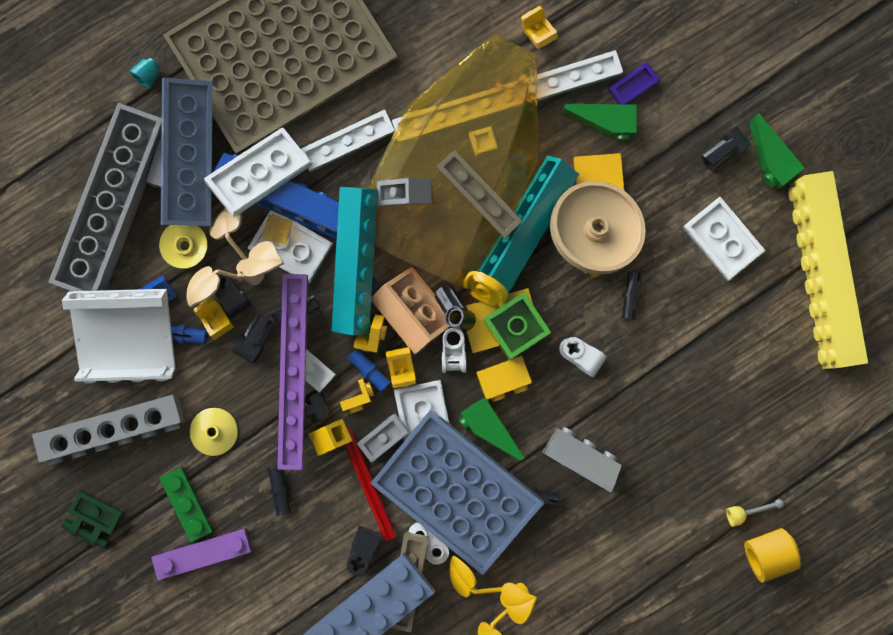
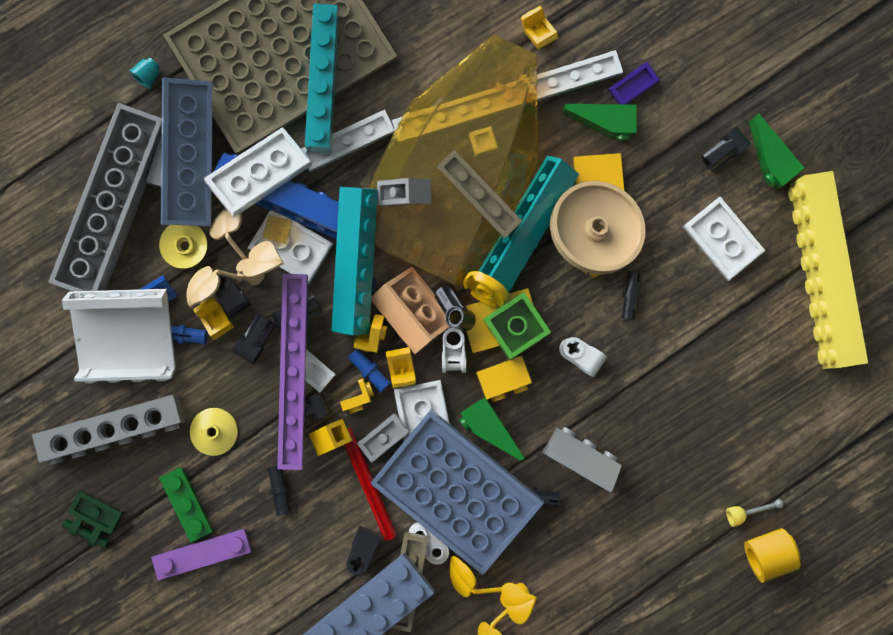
(322, 78): none -> teal brick

